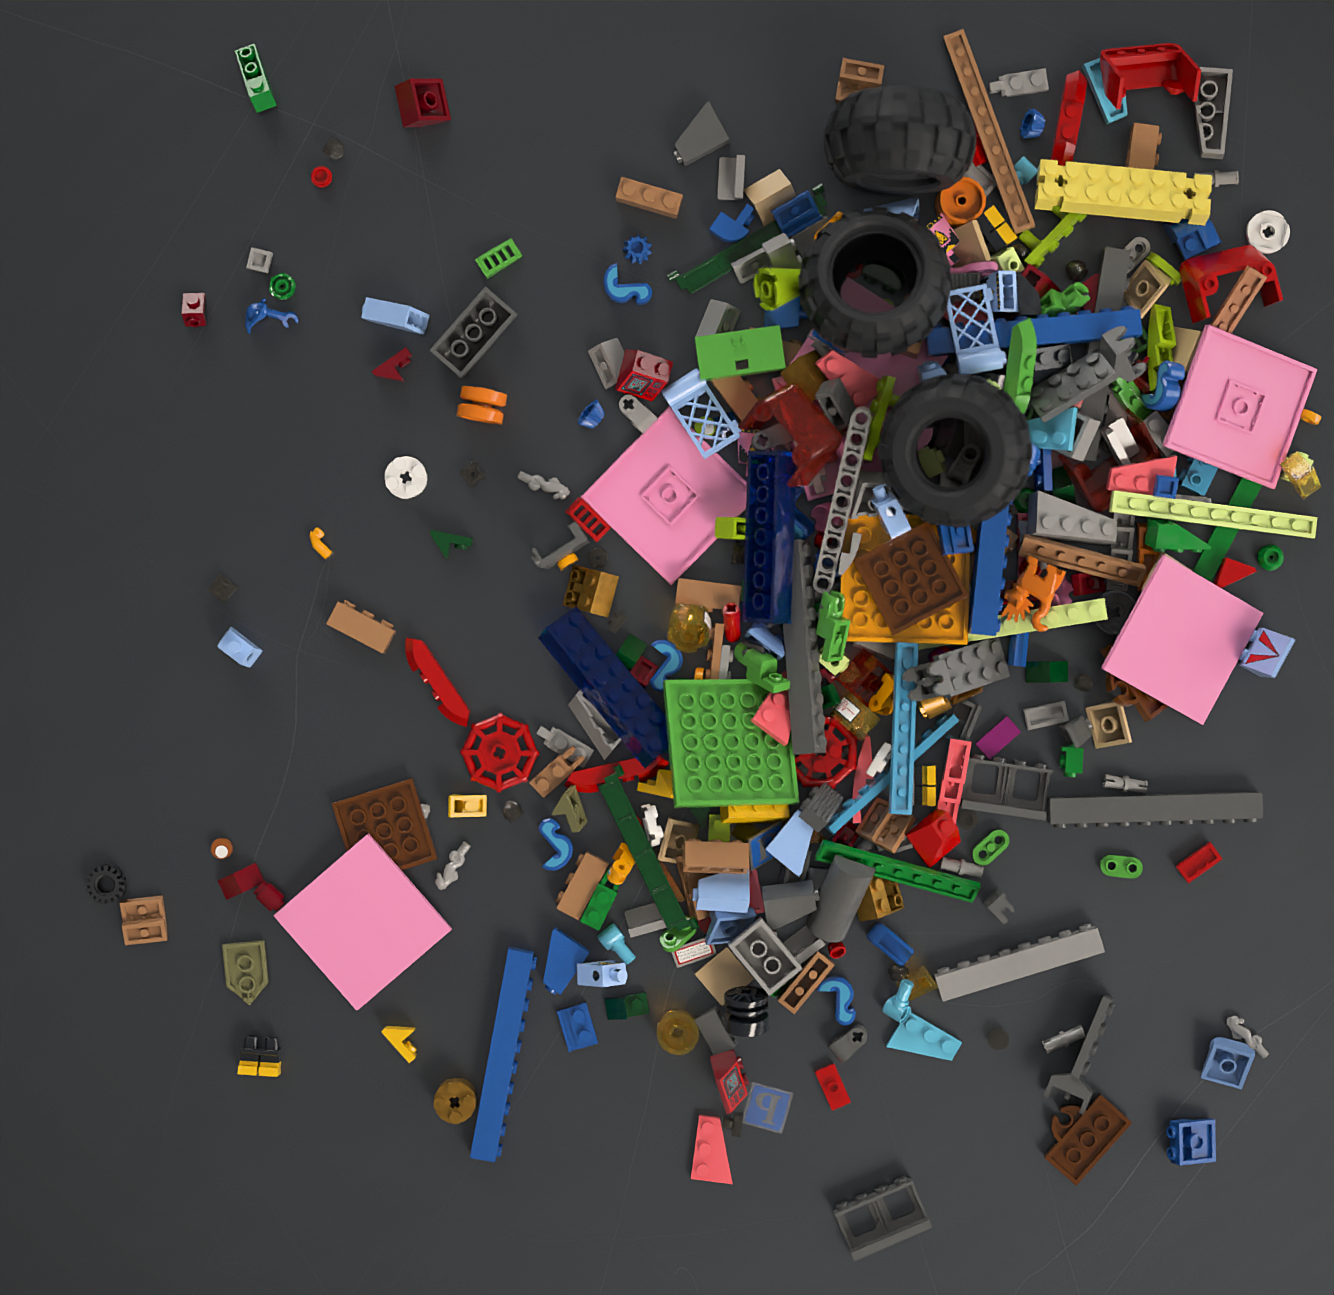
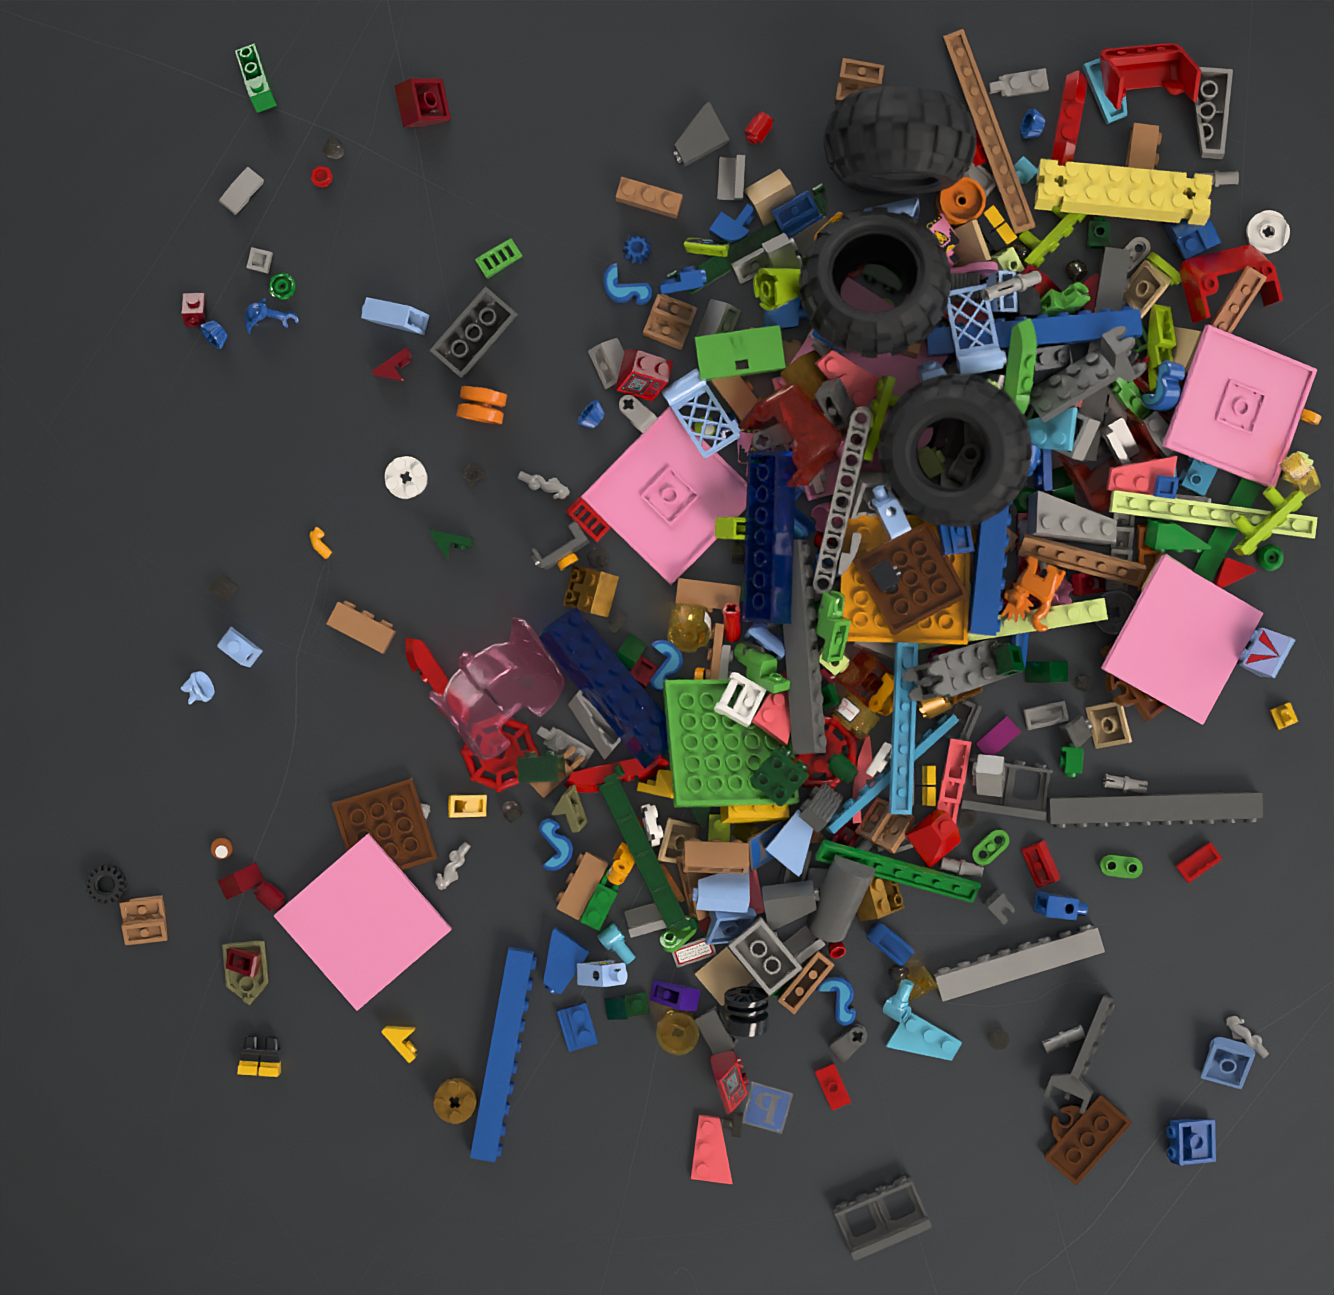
(199, 687): none -> light blue piece
(214, 334): none -> blue piece
(241, 190): none -> light grey slope
(243, 961): none -> dark red slope
(514, 674): none -> clear pink piece
(541, 768): none -> clear green brick
(670, 321): none -> medium nougat slope
(675, 995): none -> dark purple slope
(688, 279): none -> blue plate
(706, 247): none -> lime slope
(746, 703): none -> white plate
(758, 128): none -> red brick
(780, 775): none -> dark green bracket
(842, 767): none -> dark green brick
(885, 576): none -> black brick
(989, 775): none -> light grey brick
(1009, 660): none -> dark green brick
(1018, 283): none -> light grey pin
(1040, 864): none -> red slope
(1059, 906): none -> blue torso
(1096, 241): none -> dark green brick
(1277, 517): none -> lime plate
(1283, 715): none -> yellow tile

